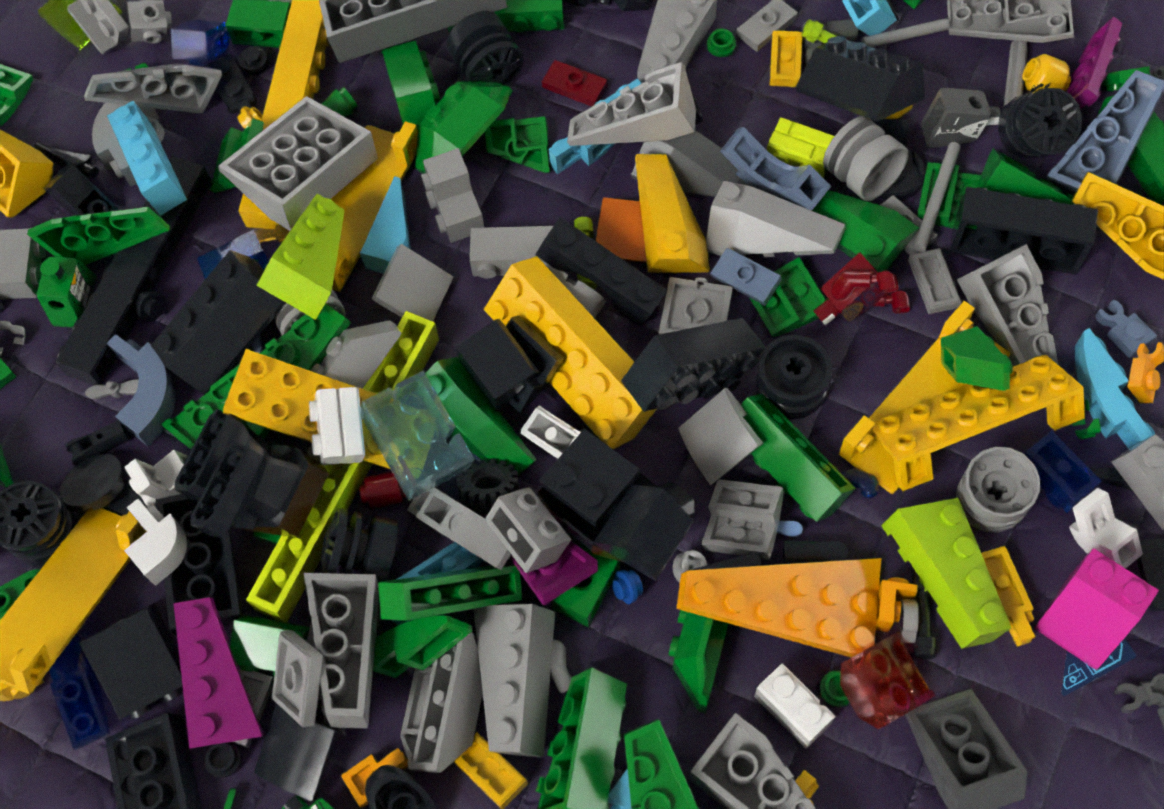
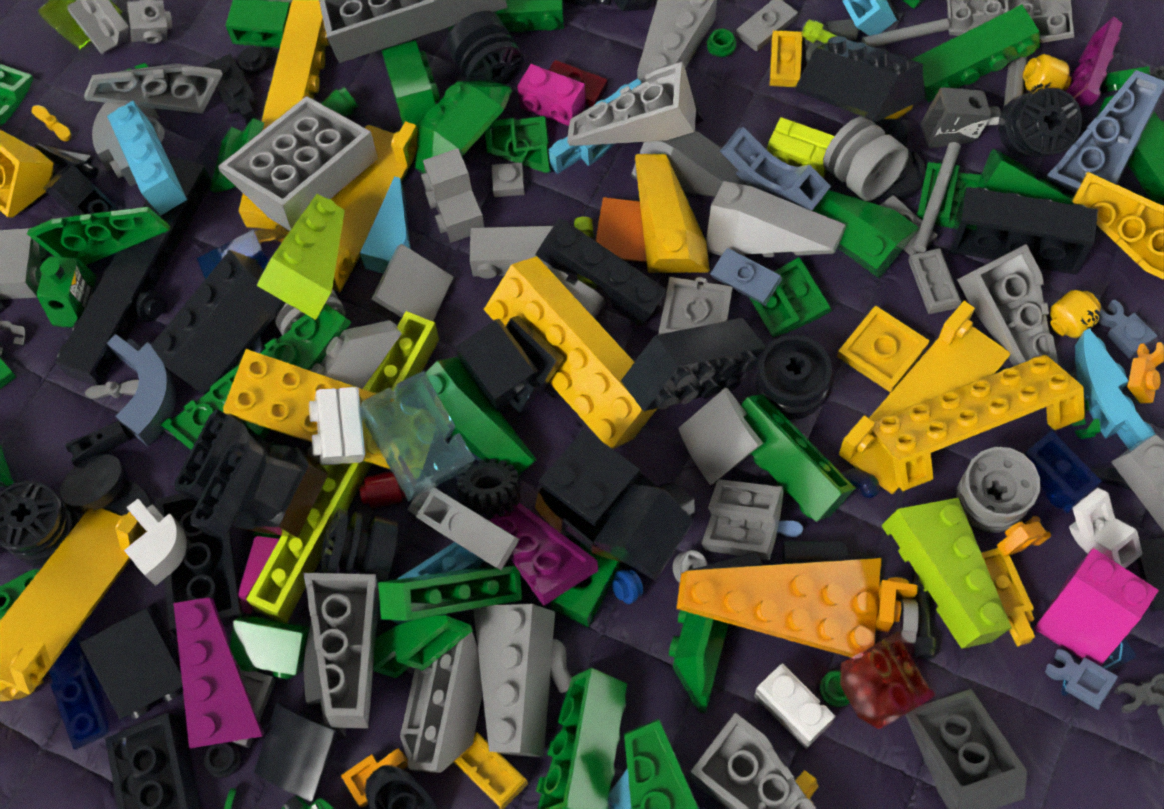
(51, 123): none -> yellow piece
(156, 480): white brick -> none
(199, 41): clear blue brick -> none
(247, 115): yellow plate -> none
(258, 557): none -> dark pink slope
(297, 677): light grey tile -> none
(507, 179): none -> light grey plate
(527, 529): light grey brick -> none
(549, 432): white brick -> none
(551, 94): none -> dark pink brick
(859, 288): dark red torso -> none
(883, 348): none -> yellow plate
(975, 360): green slope -> none
(979, 51): none -> green brick
(1023, 535): none -> light orange plate
(1075, 313): none -> yellow head
(1085, 681): none -> sand blue plate

